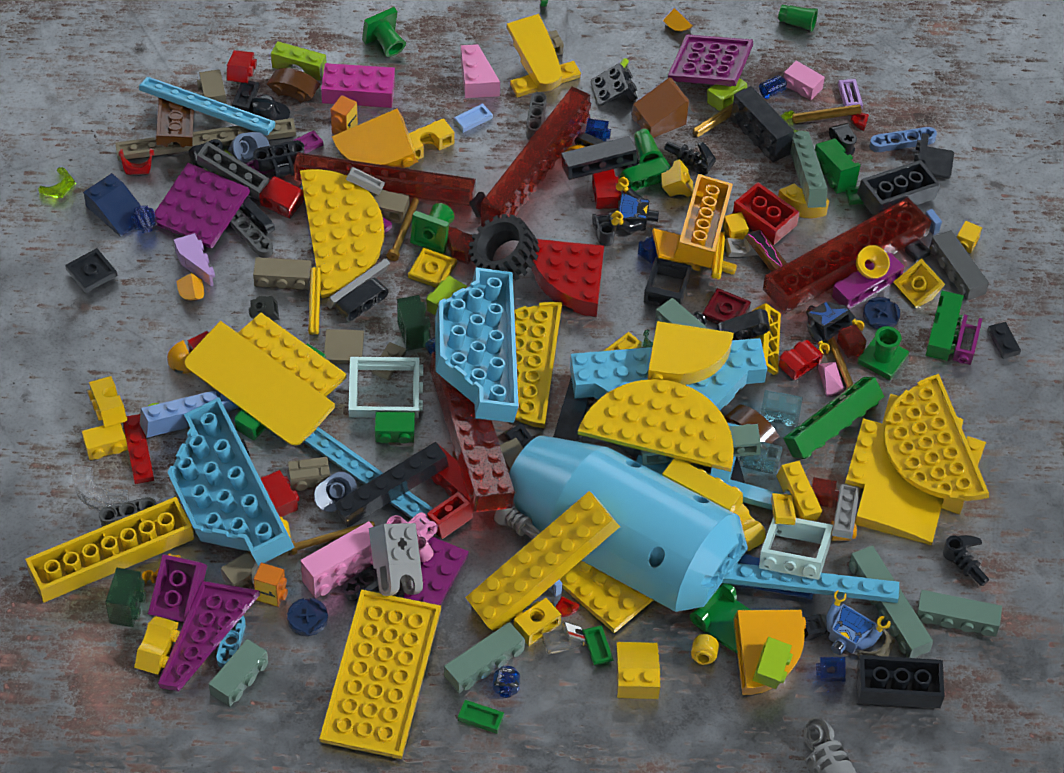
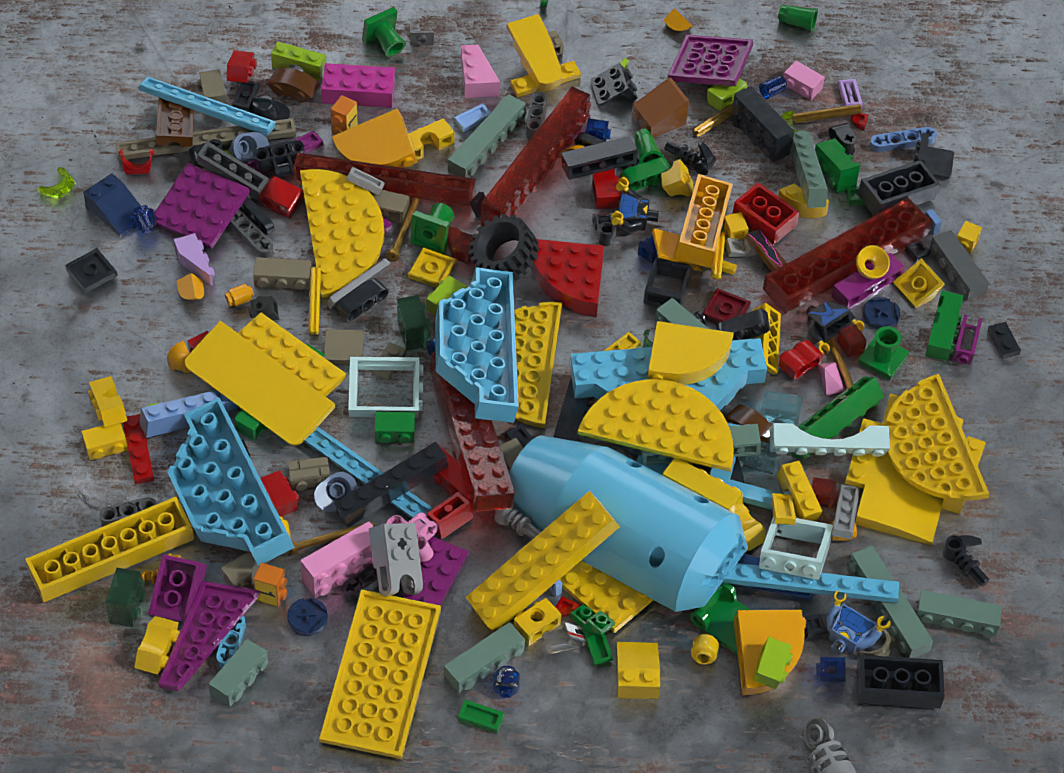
(239, 295): none -> light orange brick
(421, 37): none -> flat silver bracket
(487, 137): none -> sand green brick
(595, 623): none -> green slope
(790, 438): none -> light aqua arch

